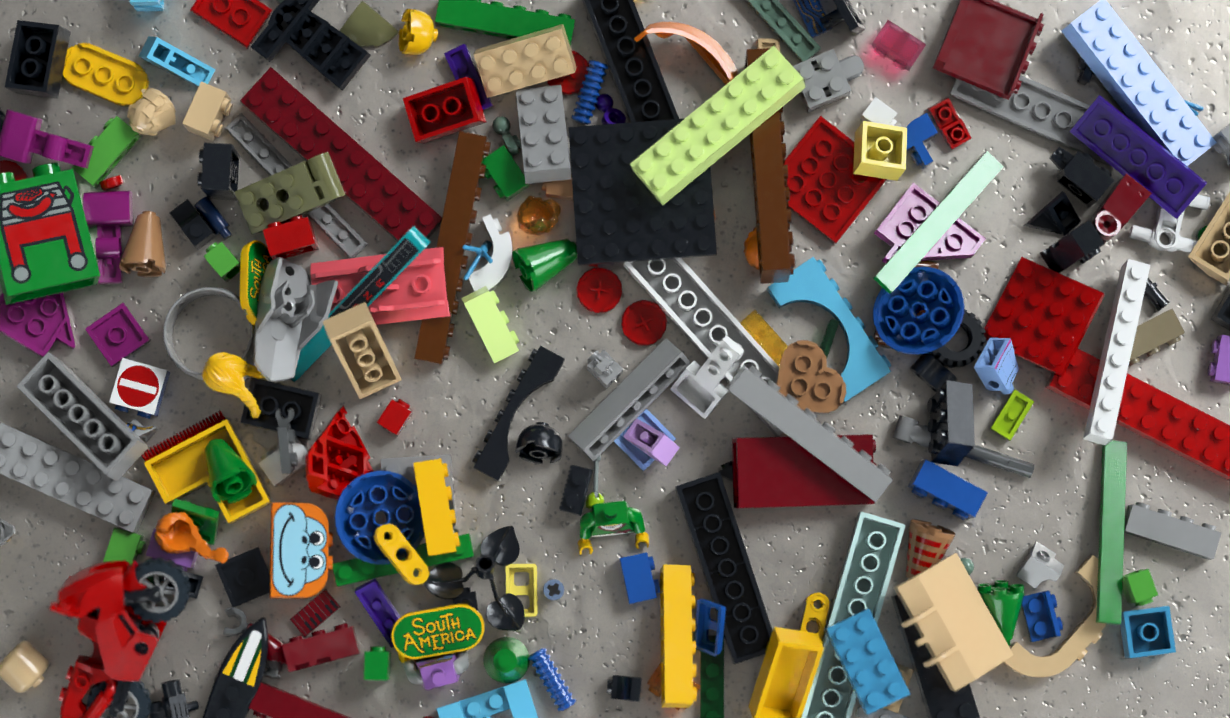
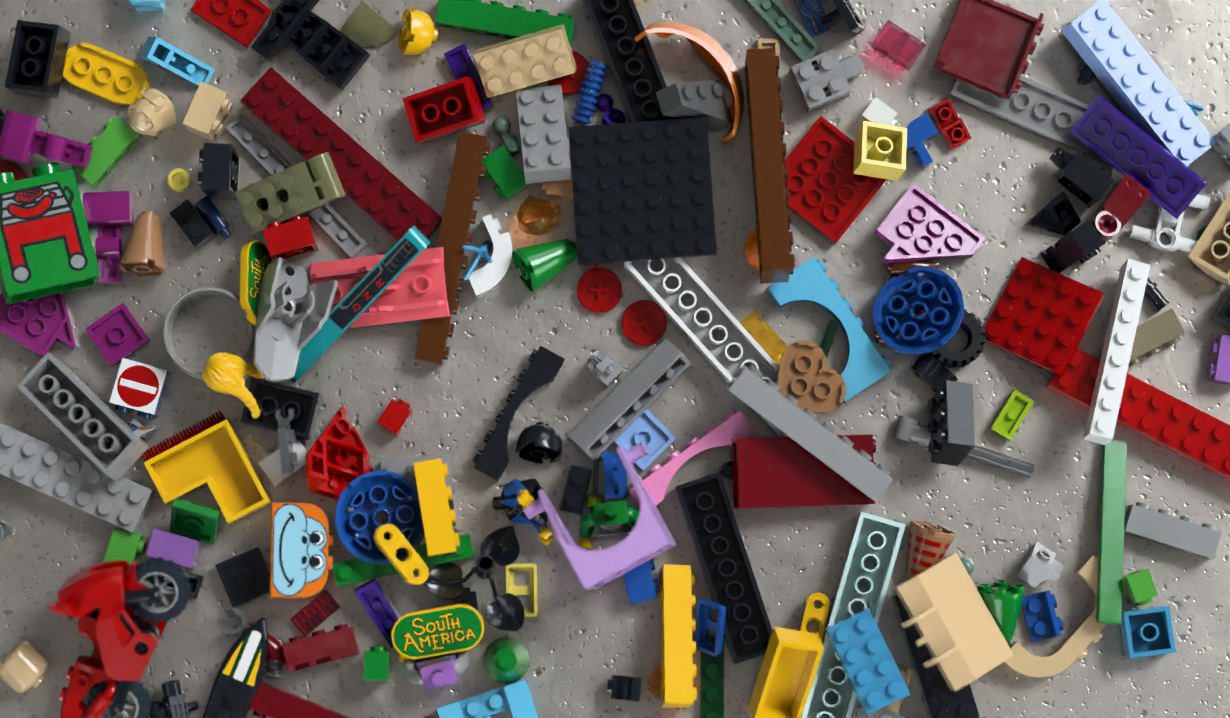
(111, 182): red tile -> none
(179, 180): none -> light yellow tile
(179, 534): orange hair -> none
(222, 261): bright green brick -> none
(227, 472): green cone -> none
(362, 350): tan brick -> none
(491, 324): yellowish green brick -> none
(518, 495): none -> torso
(552, 583): sand blue bush -> none
(552, 679): blue piece -> none
(614, 477): none -> blue bracket
(644, 542): none -> lavender piece
(651, 442): lavender slope -> none
(695, 101): none -> dark grey wedge
(701, 385): white plate -> none
(718, 125): yellowish green brick -> none
(735, 426): none -> bright pink arch
(938, 222): tile -> none
(947, 490): blue brick -> none
(998, 365): light blue torso -> none

